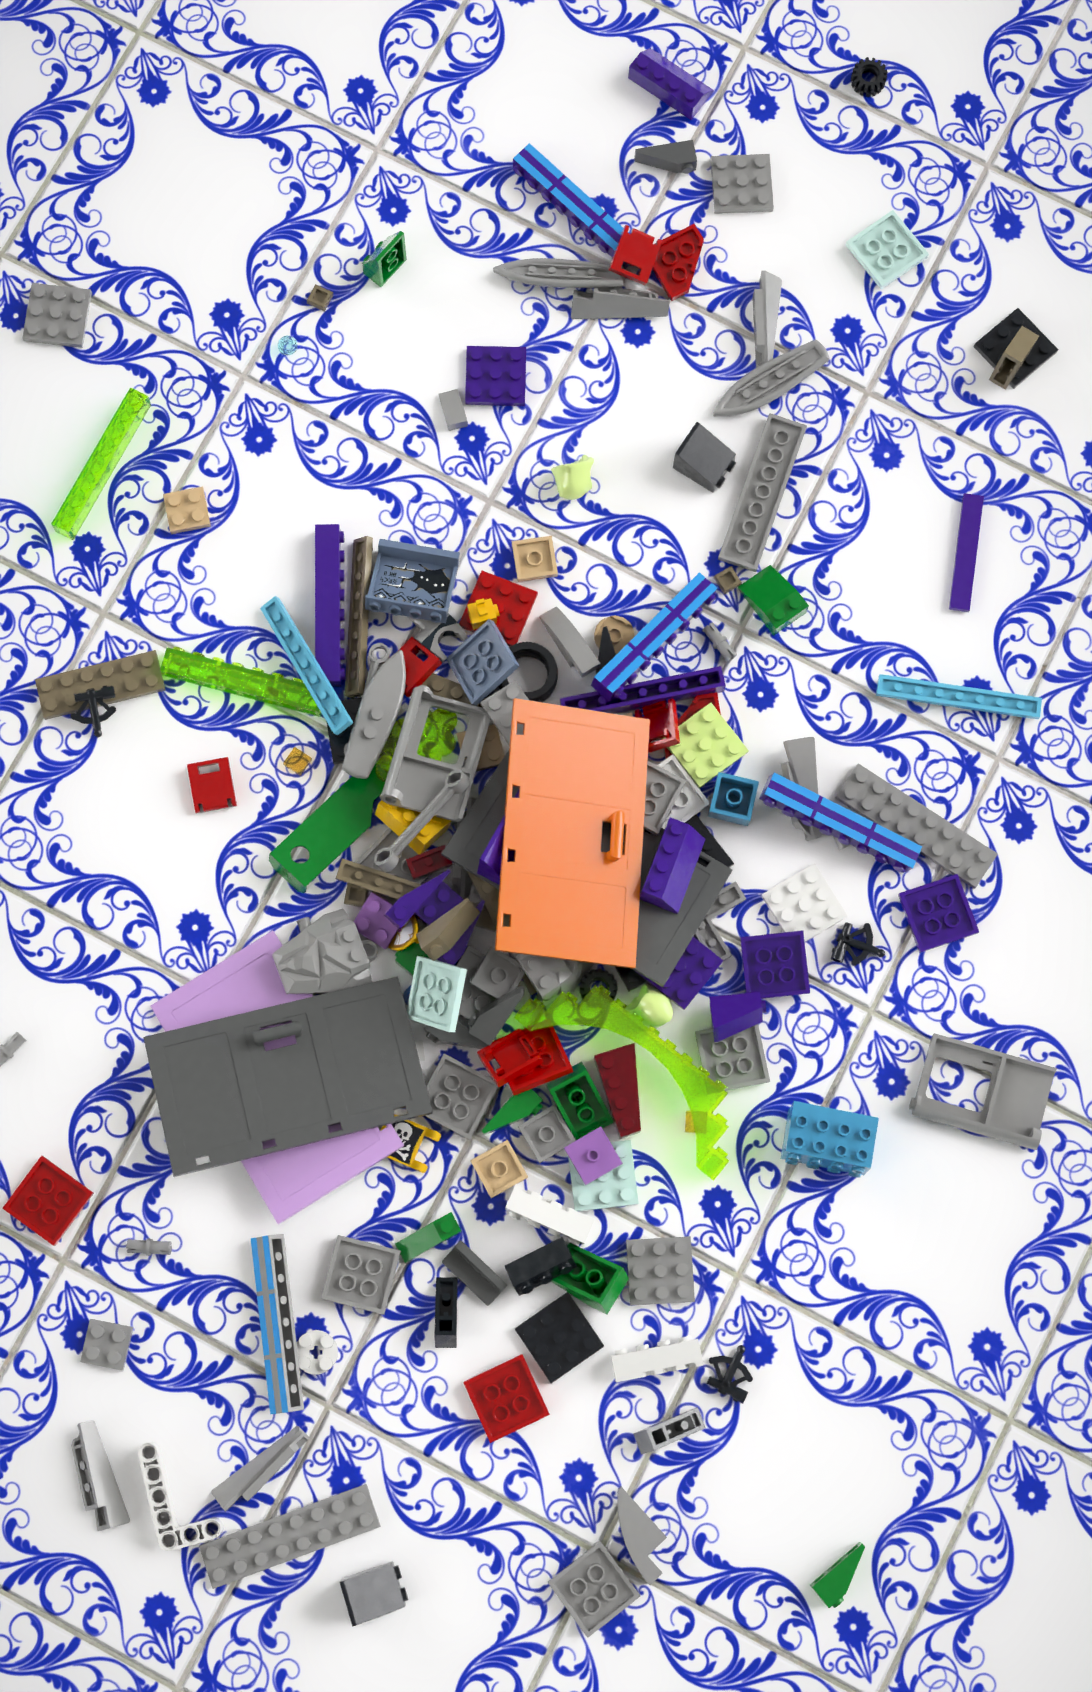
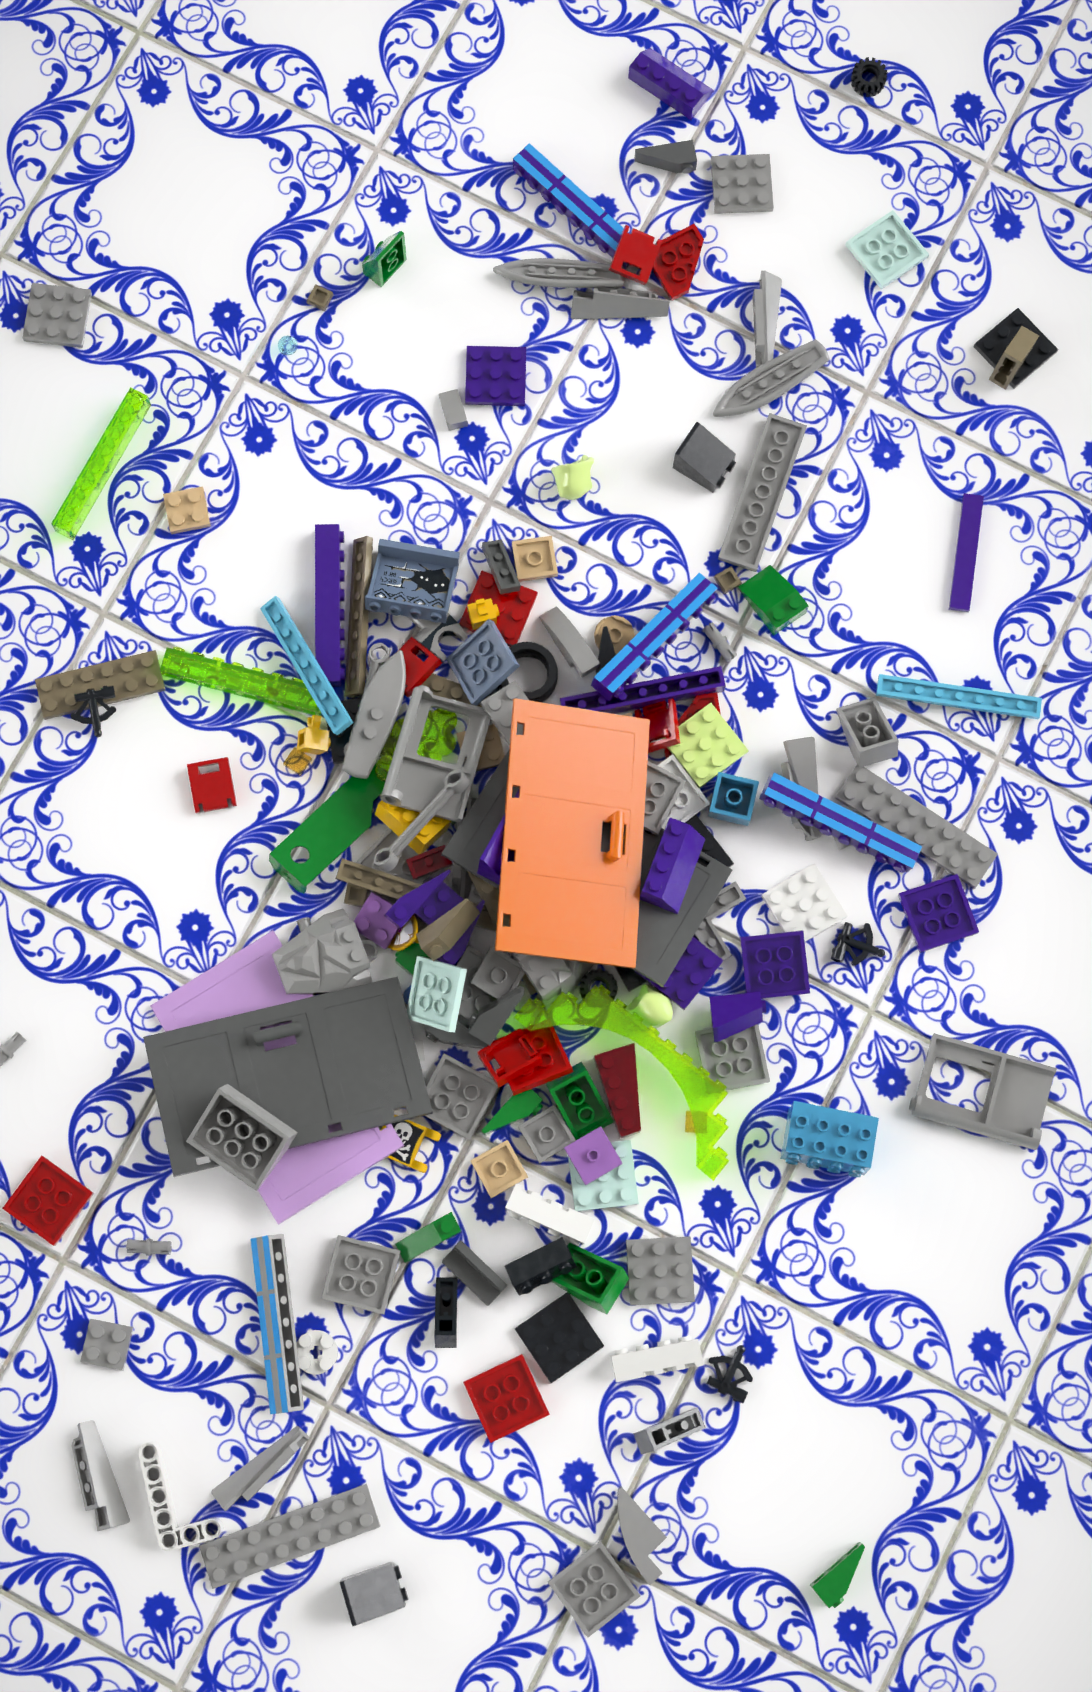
(241, 1136): none -> light grey slope
(312, 738): none -> yellow brick
(501, 566): none -> dark grey plate
(868, 732): none -> light grey slope

